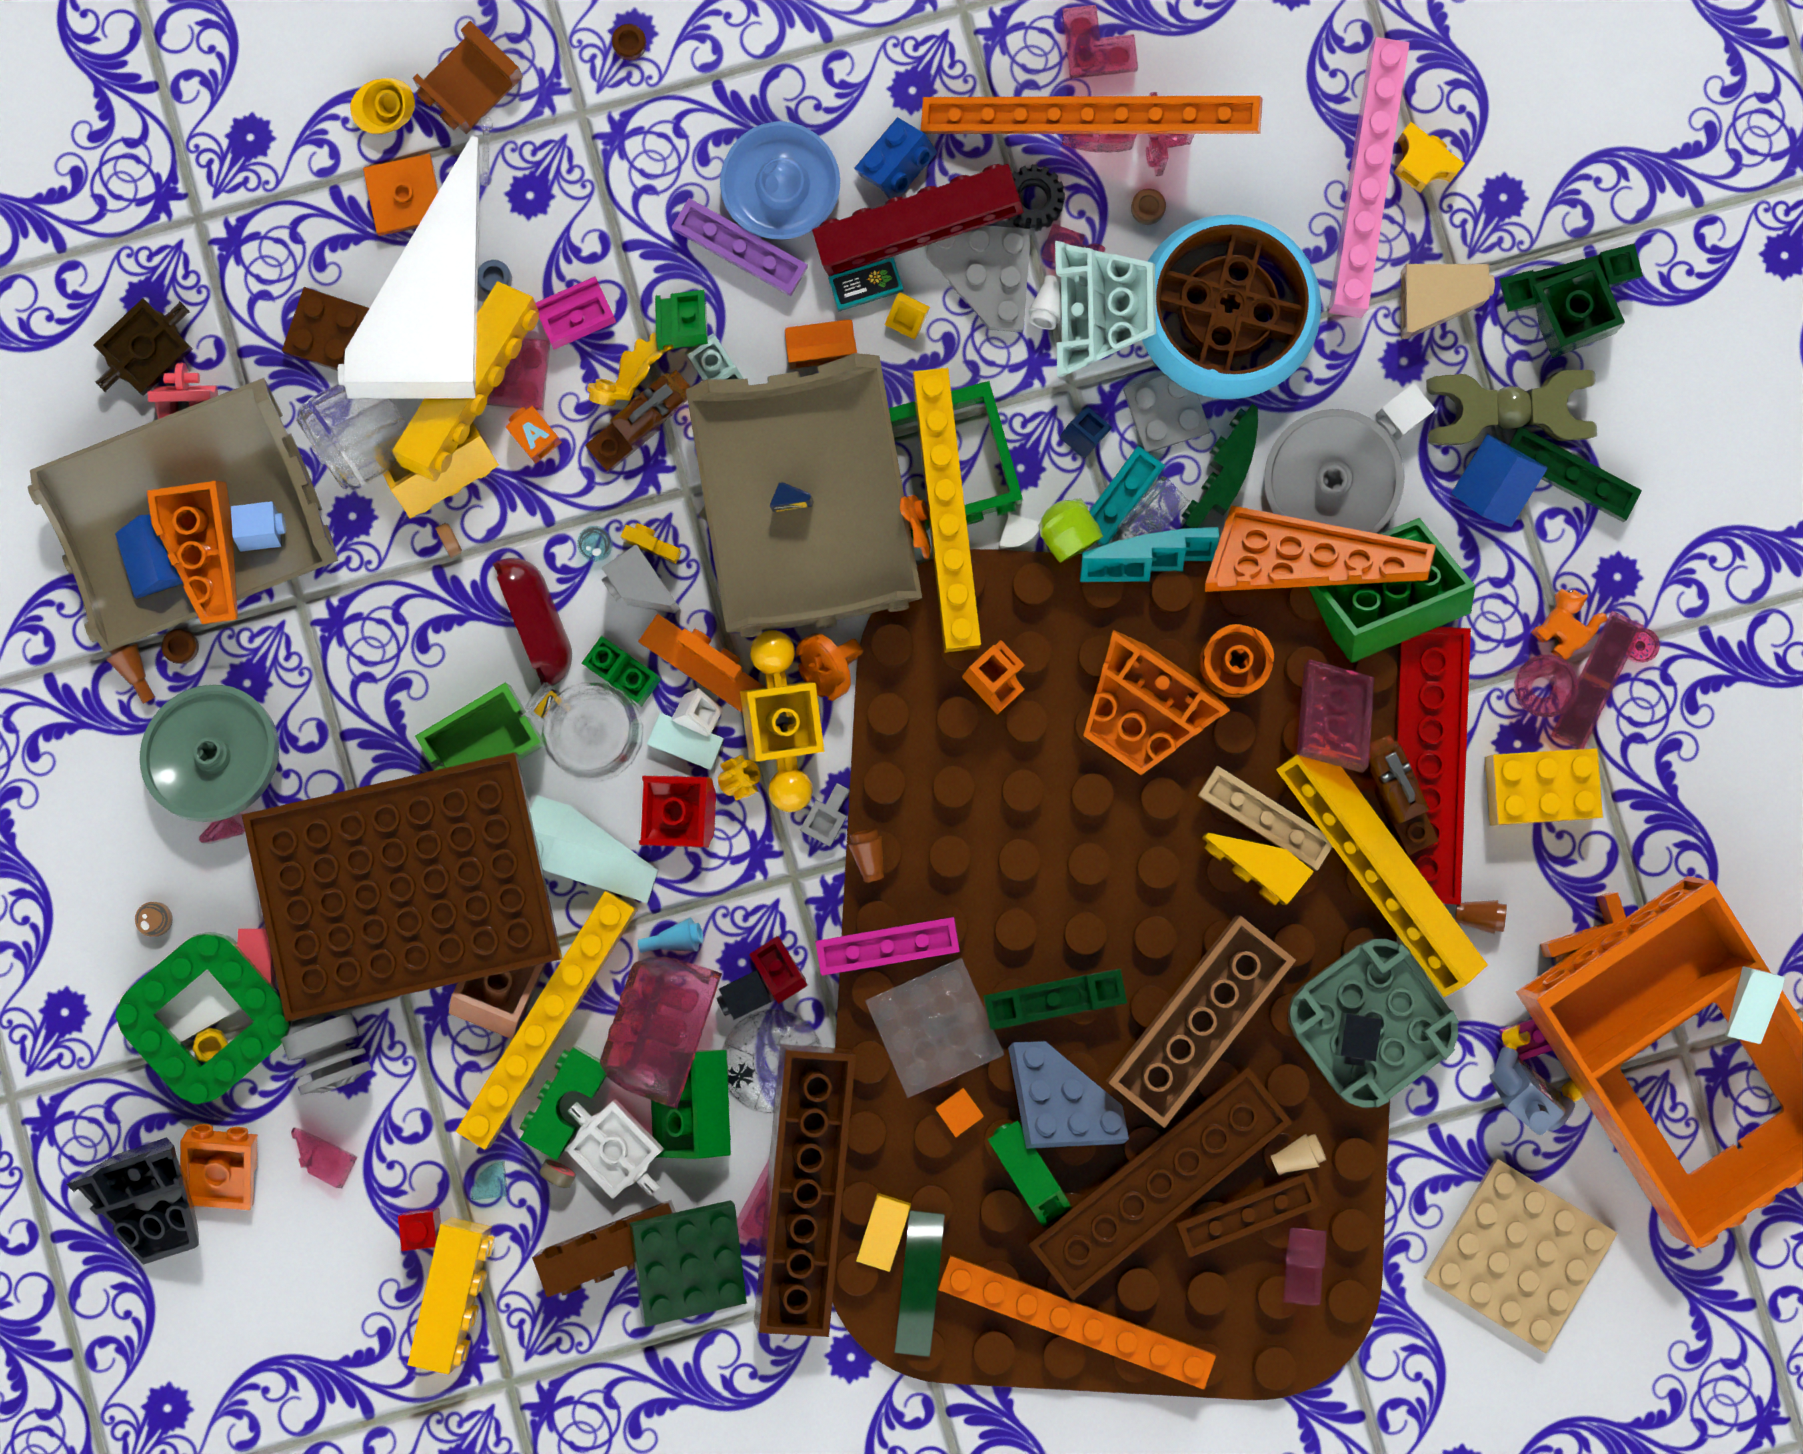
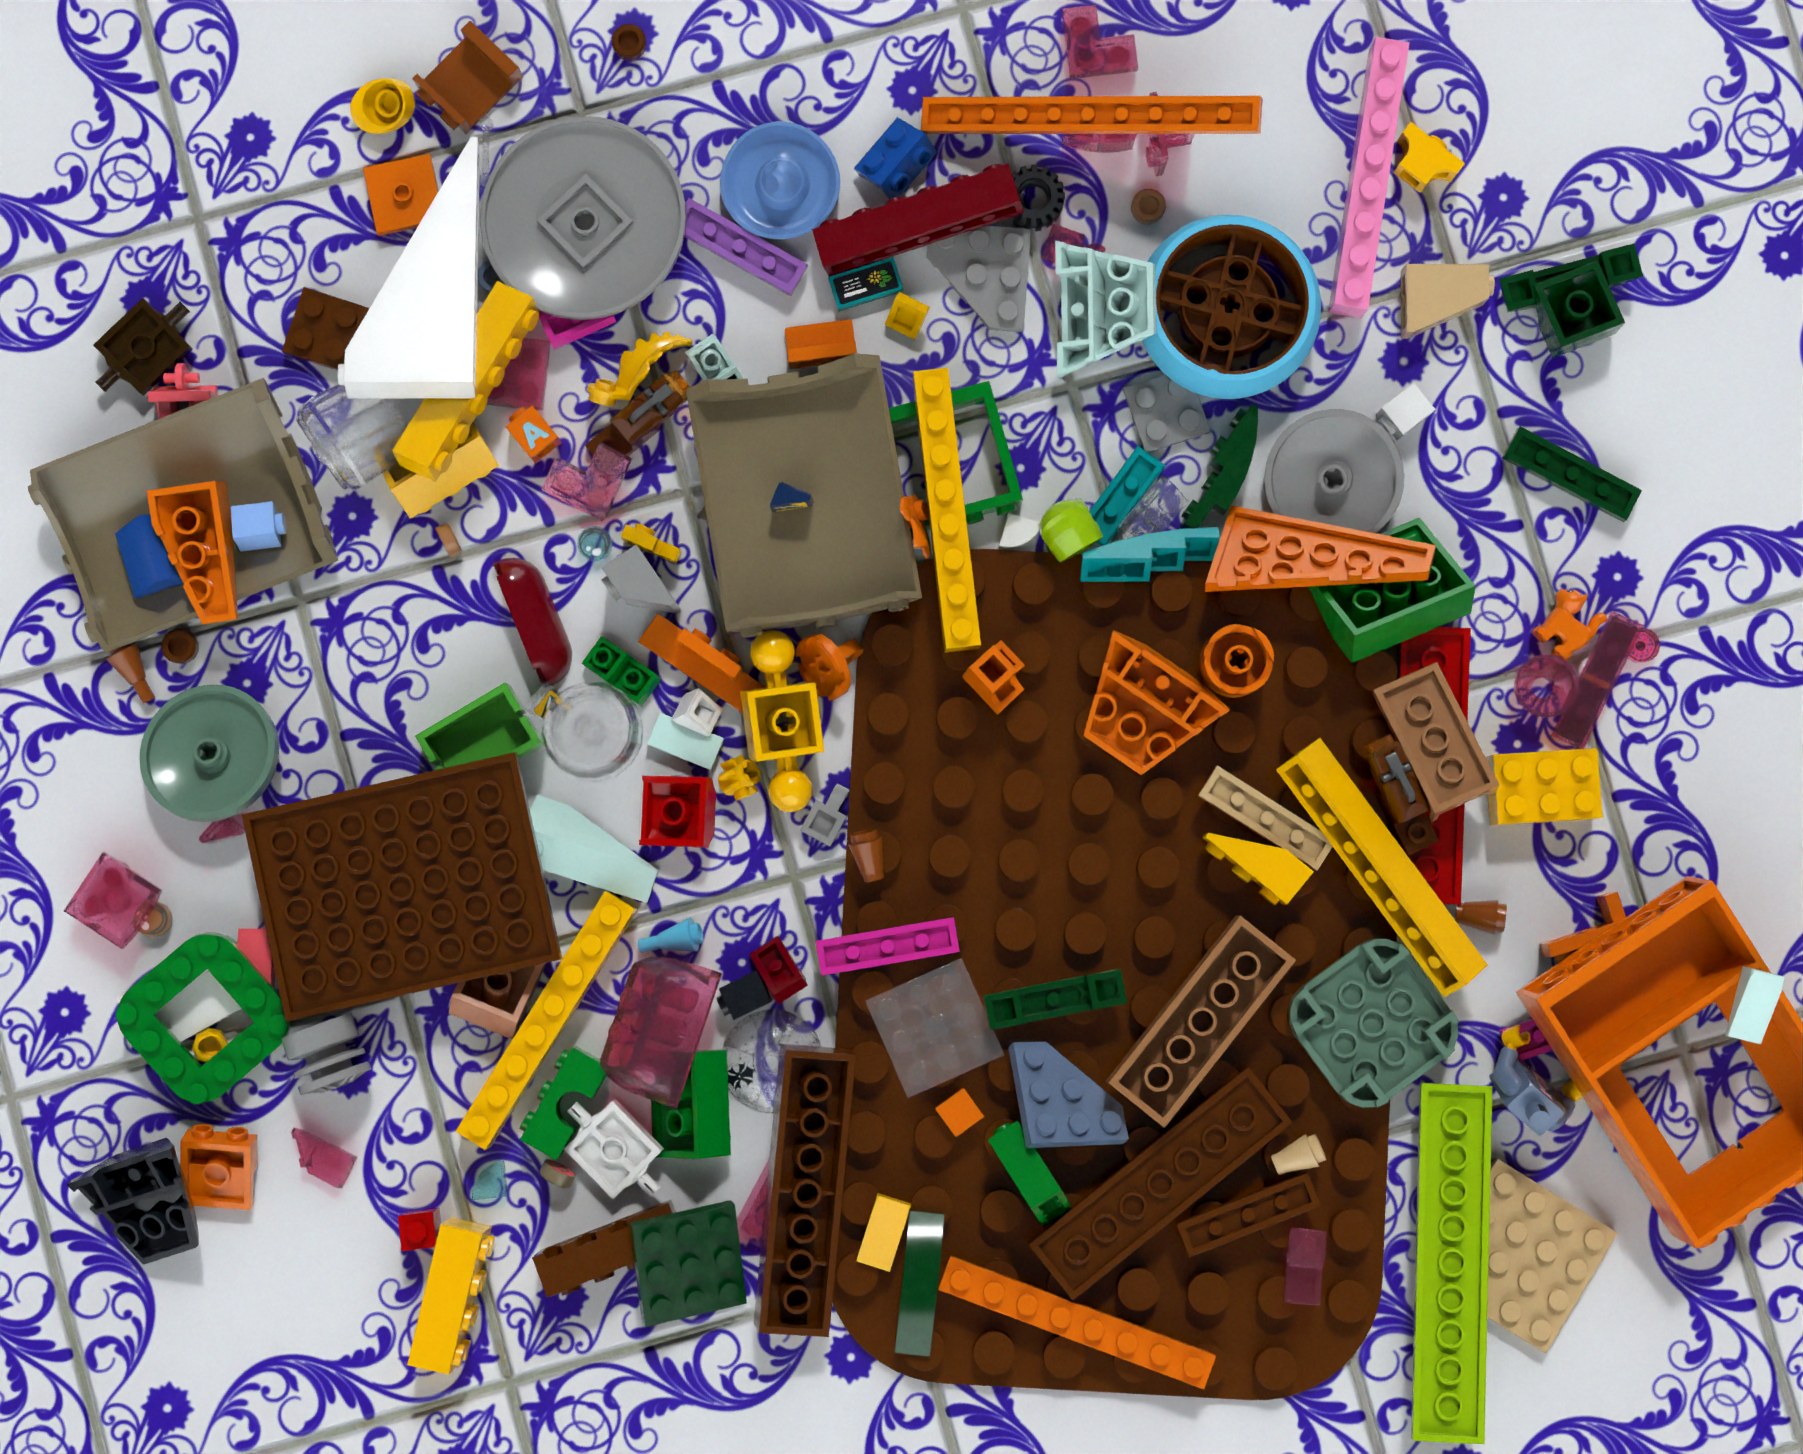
(114, 900): none -> clear pink slope
(574, 171): none -> light grey dish
(590, 490): none -> clear pink plate
(681, 319): green plate -> none
(1046, 307): white cone -> none
(1085, 432): dark blue slope -> none
(1335, 716): clear pink plate -> none
(1358, 1038): black brick -> none
(1436, 739): none -> medium nougat plate
(1451, 1263): none -> lime plate
(1498, 481): blue slope -> none
(1511, 407): olive piece -> none

